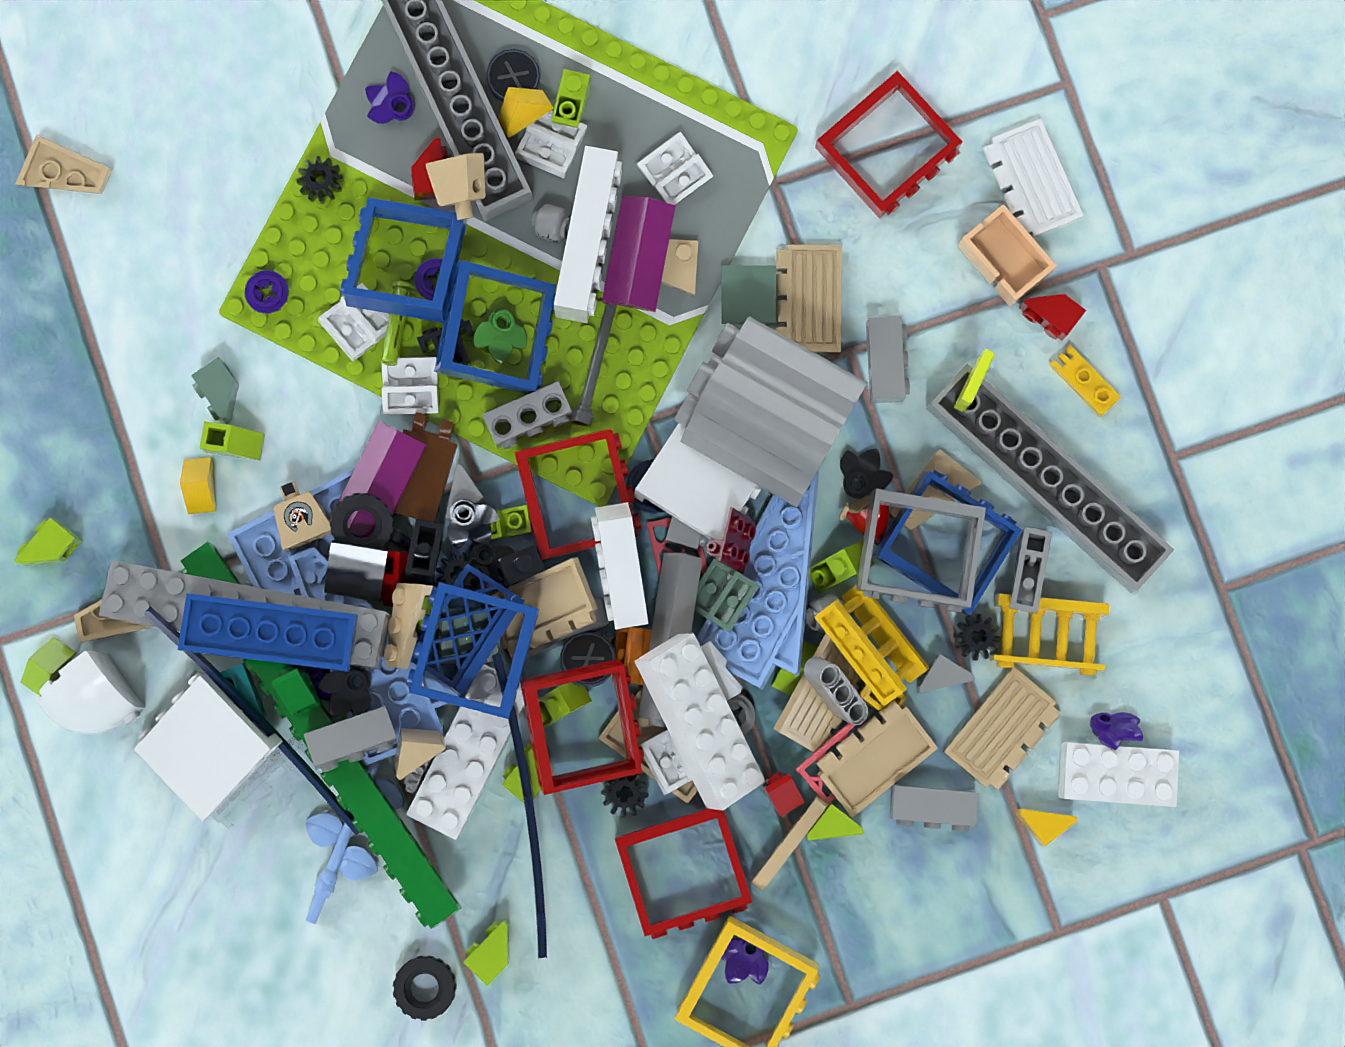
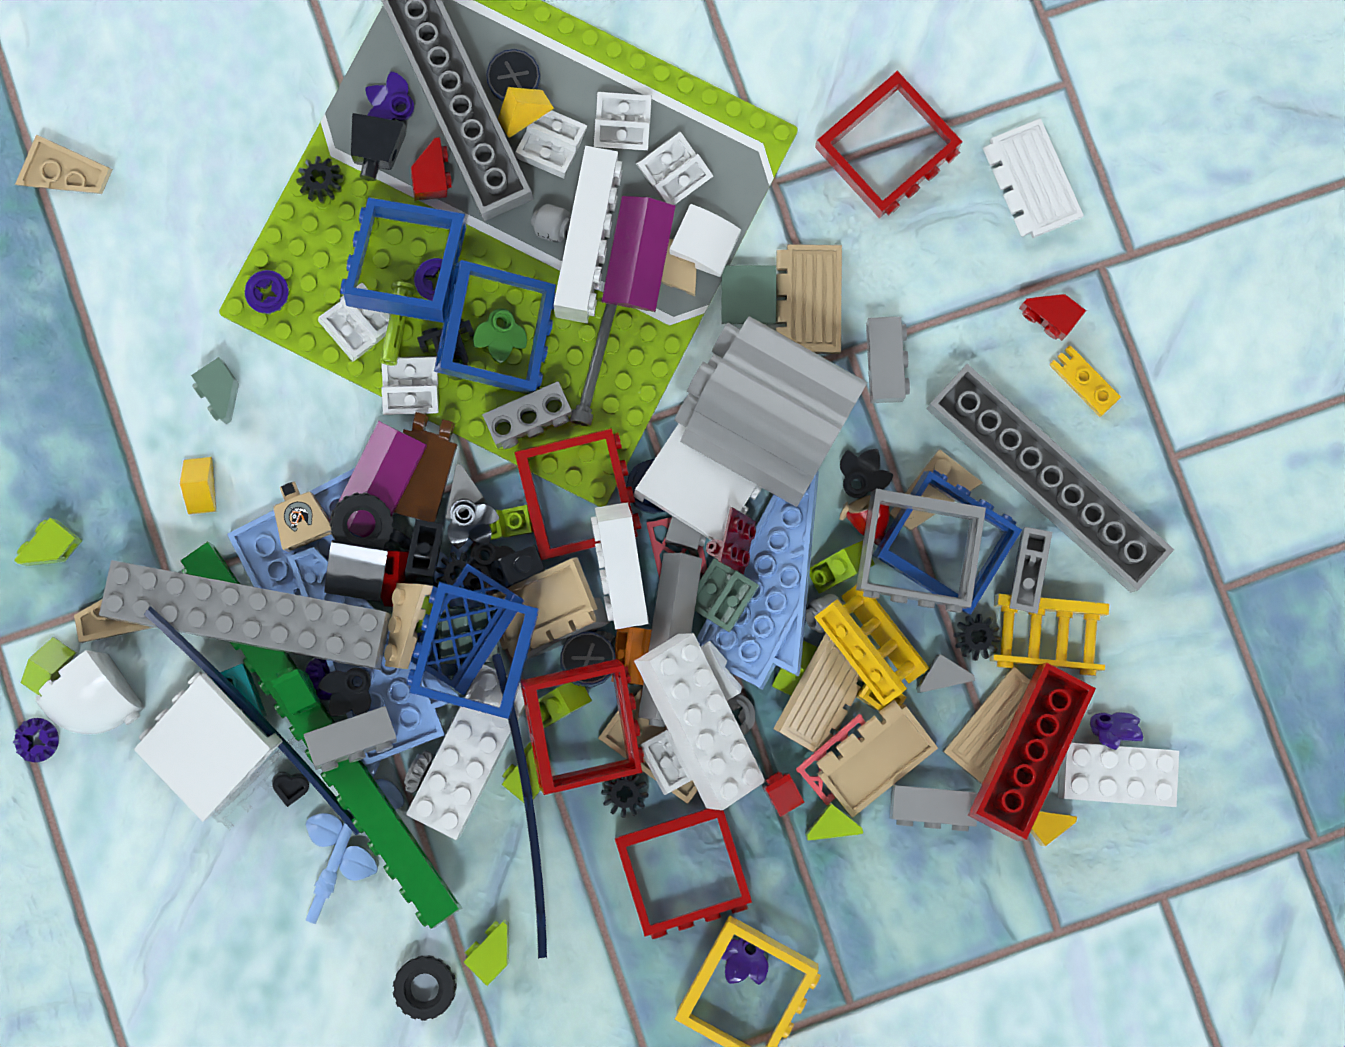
(48, 736): none -> dark purple gear
(231, 441): lime slope -> none
(267, 632): blue plate -> none
(290, 787): none -> black tile
(375, 143): none -> black torso
(415, 749): tan slope -> none
(458, 182): tan torso -> none
(571, 98): lime slope -> none
(622, 121): none -> white slope
(705, 240): none -> white slope
(789, 843): tan beam -> none
(836, 690): light grey beam -> none
(974, 380): neon yellow tile -> none
(1006, 255): light nougat piece -> none
(1032, 752): none -> red brick

